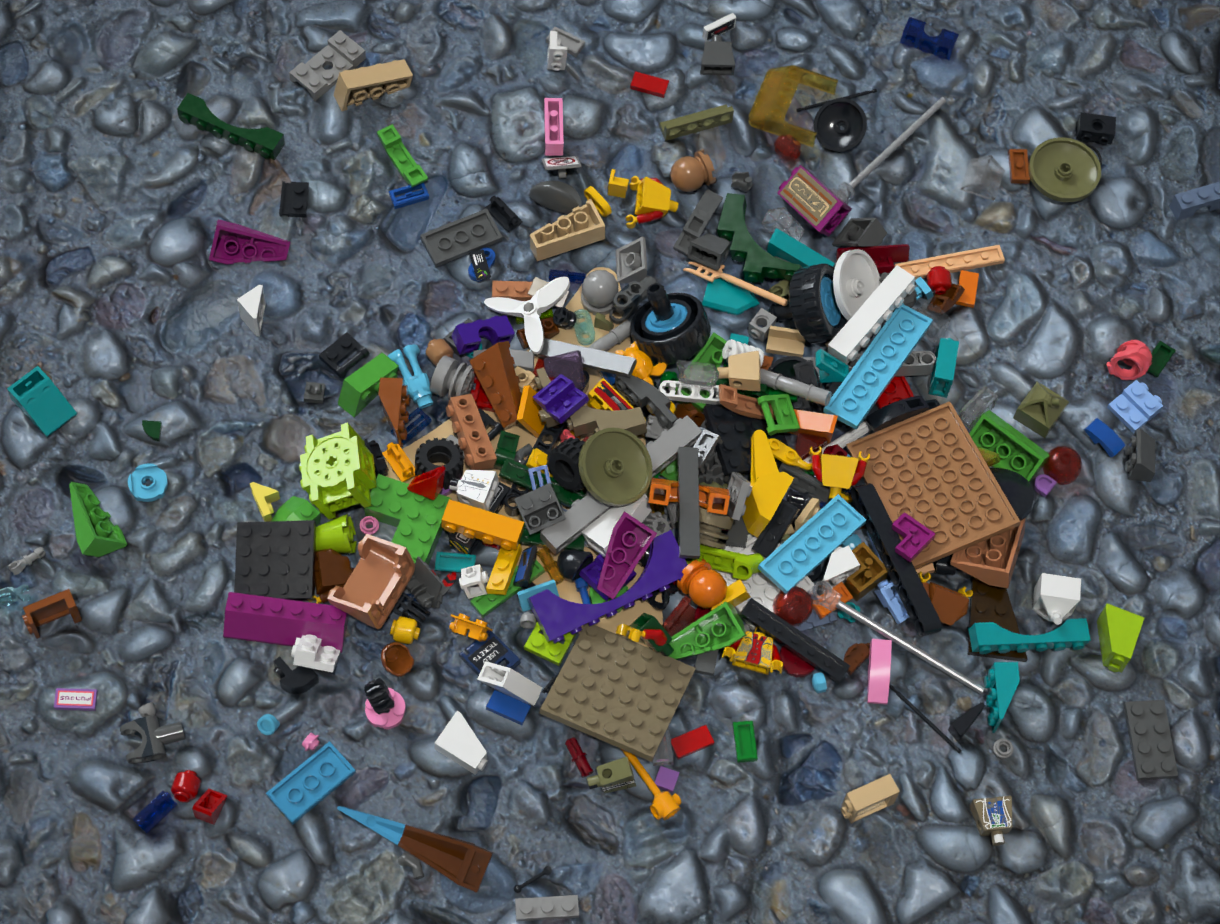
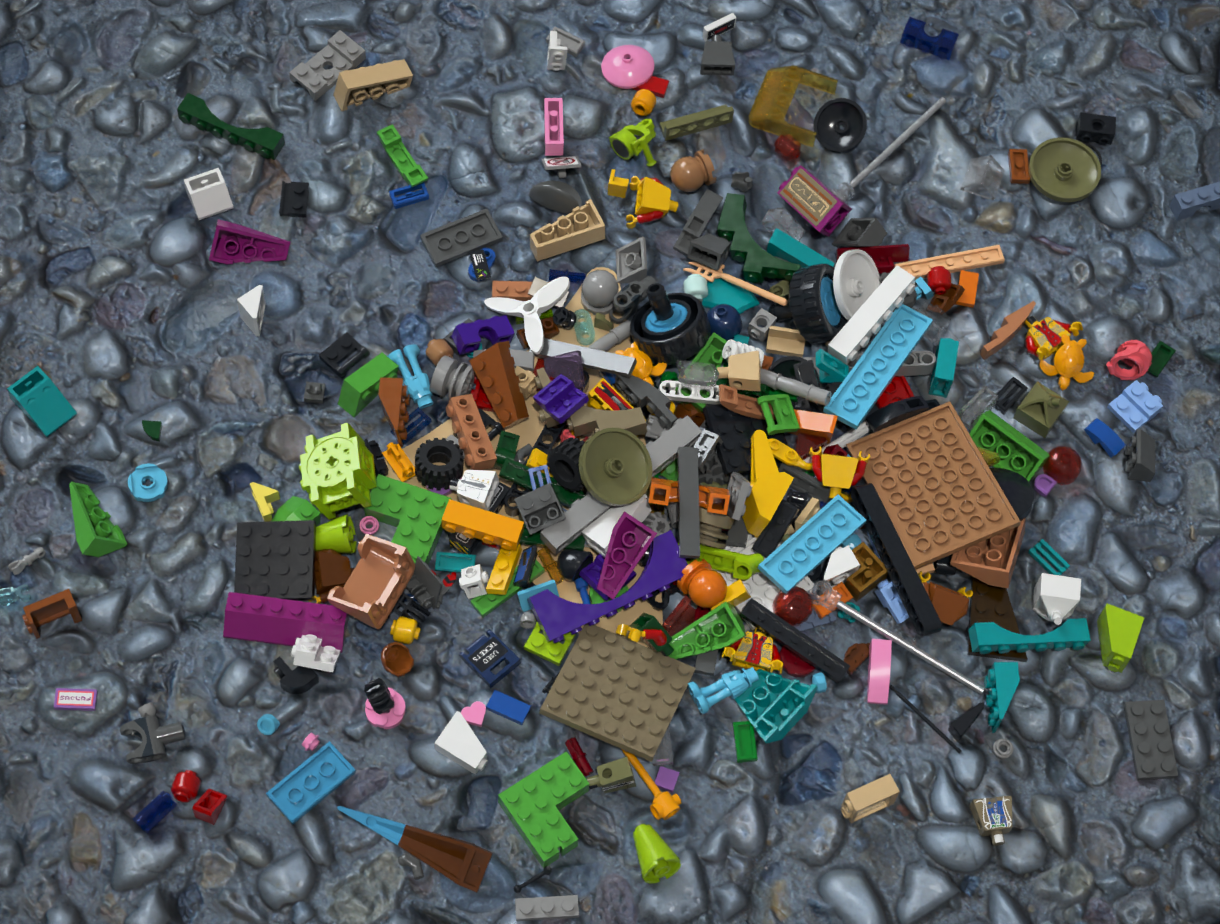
(208, 194): none -> white slope
(428, 483): red slope -> none
(475, 714): none -> bright pink tile
(477, 629): light orange hinge -> none
(503, 213): black hinge -> none
(509, 683): white slope -> none
(528, 412): light orange tile -> none
(535, 807): none -> bright green piece
(600, 203): yellow tile -> none
(626, 144): none -> lime piece
(627, 66): none -> bright pink dish
(643, 102): none -> light orange head
(654, 855): none -> lime cone
(691, 742): red tile -> none
(696, 286): none -> light aqua head
(725, 321): none -> dark blue cylinder
(732, 683): none -> medium azure piece
(775, 704): none -> teal wedge
(847, 97): black piece -> none
(915, 536): magenta plate -> none
(1010, 327): none -> nougat slope
(1018, 385): none -> black tile
(1045, 336): none -> torso
(1050, 556): none -> teal tile
(1068, 363): none -> light orange animal

